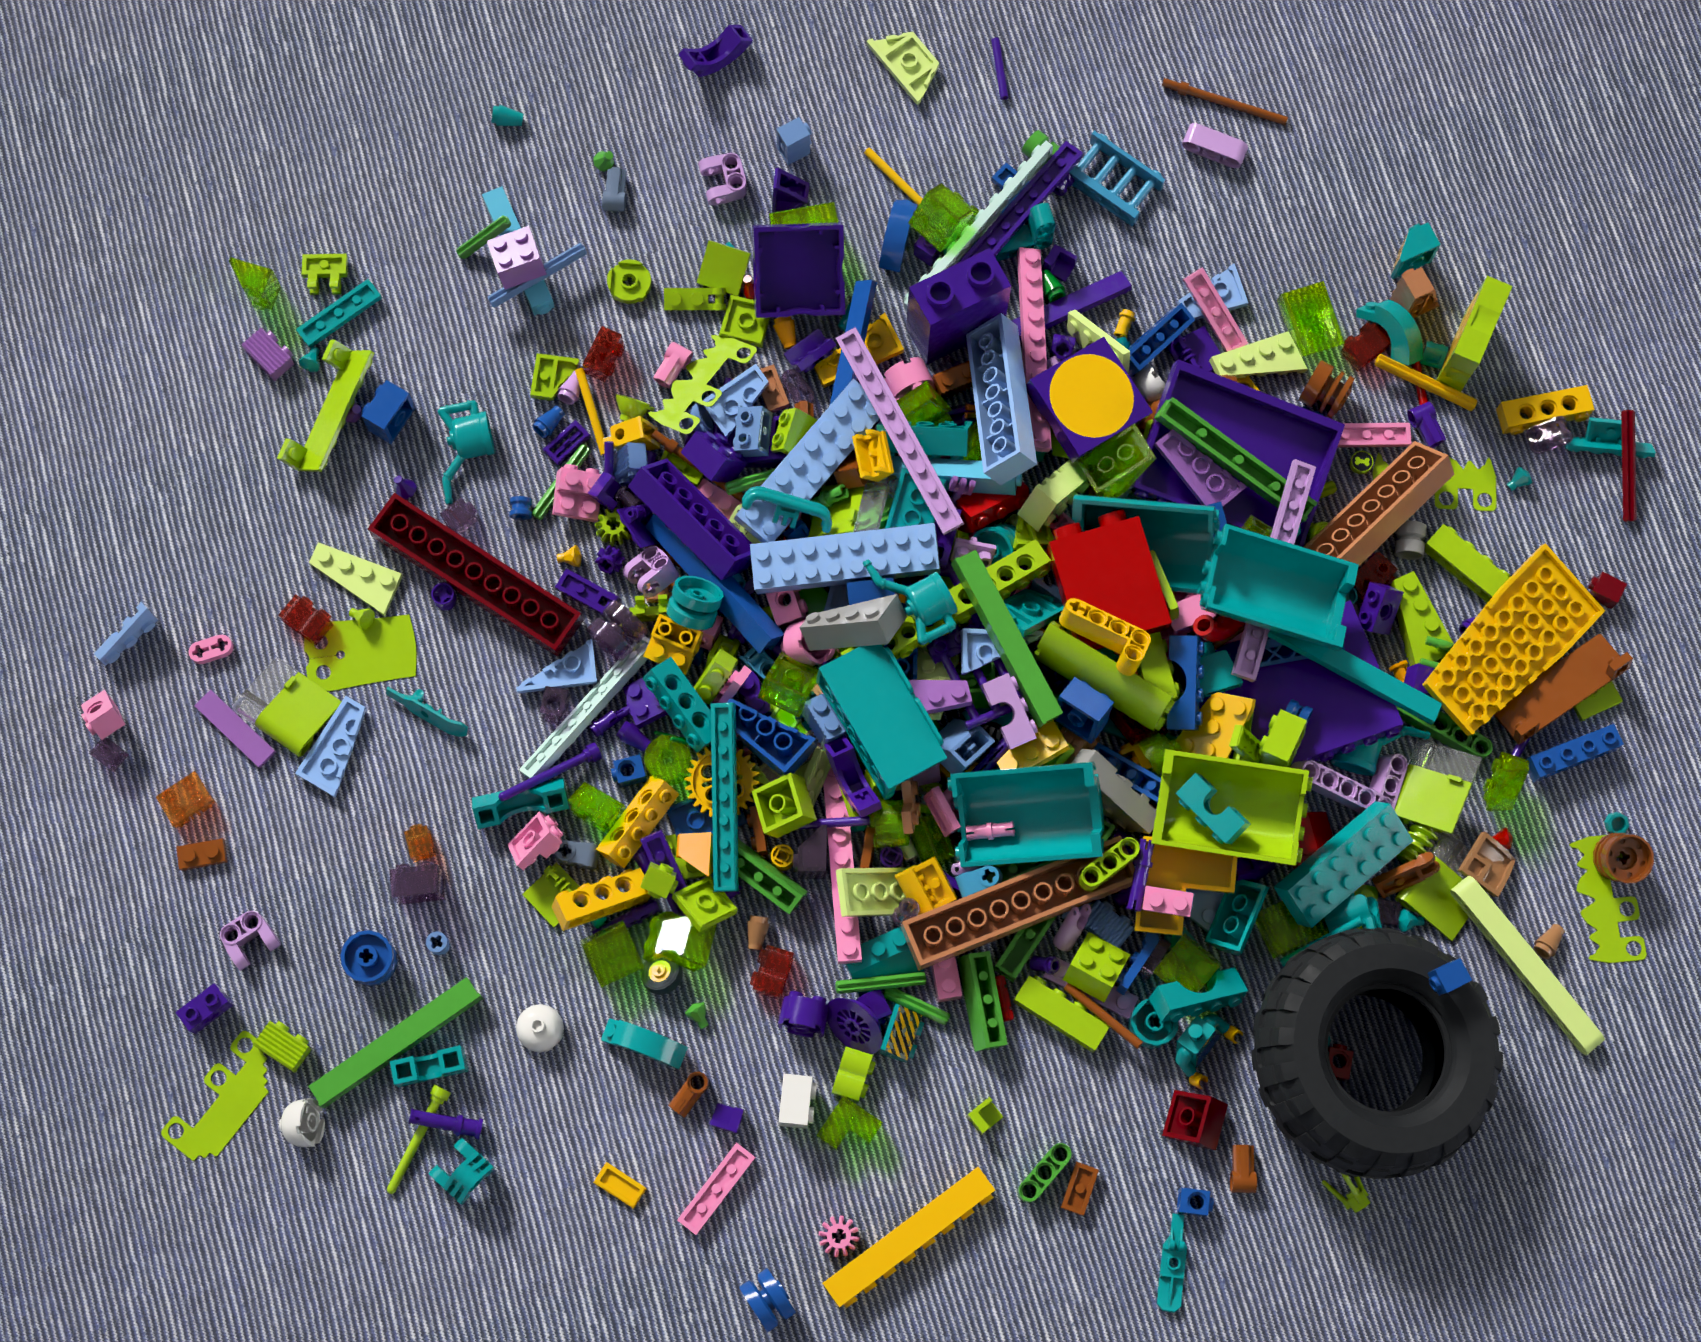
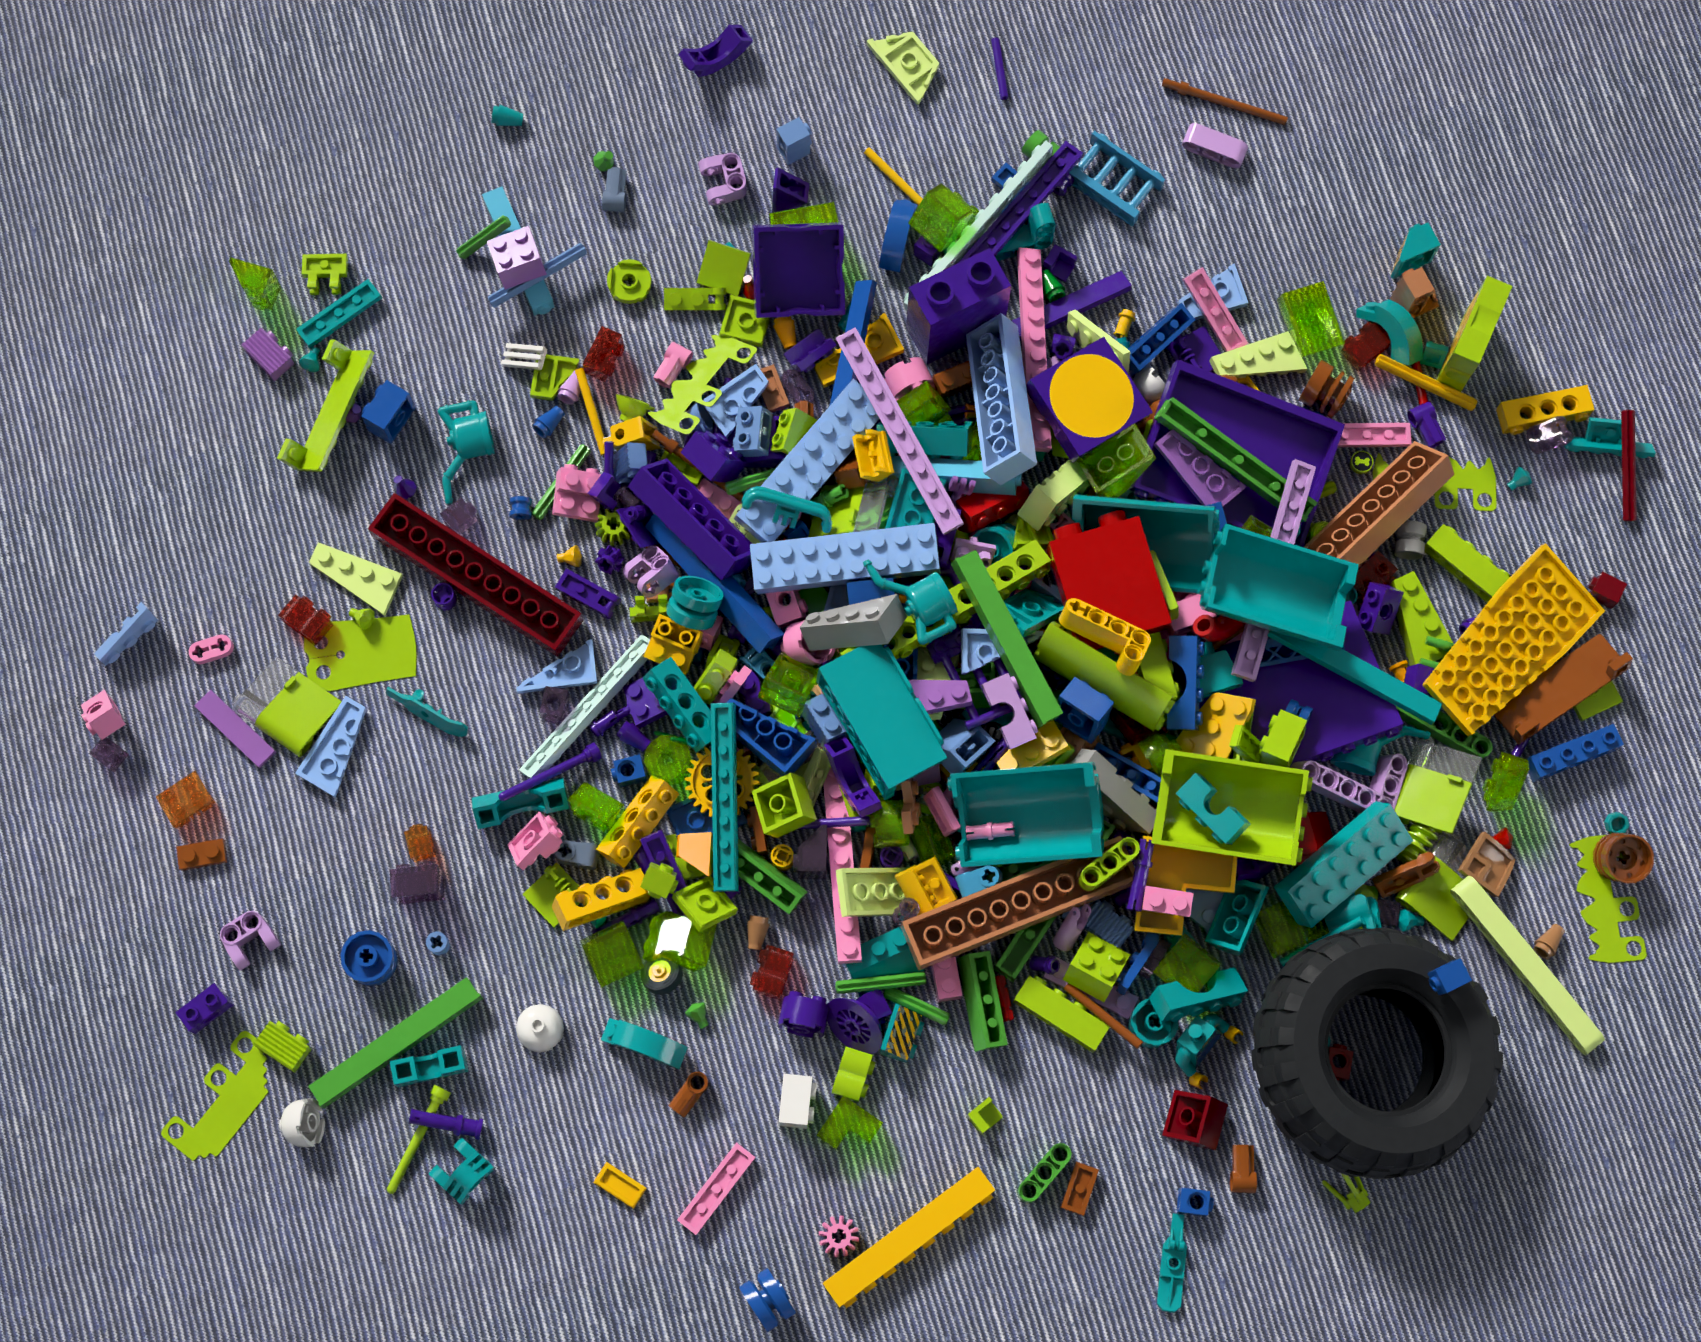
(524, 348): none -> white tile
(553, 456): dark purple tile -> none
(612, 635): clear purple wheel -> none
(727, 1118): dark purple panel -> none

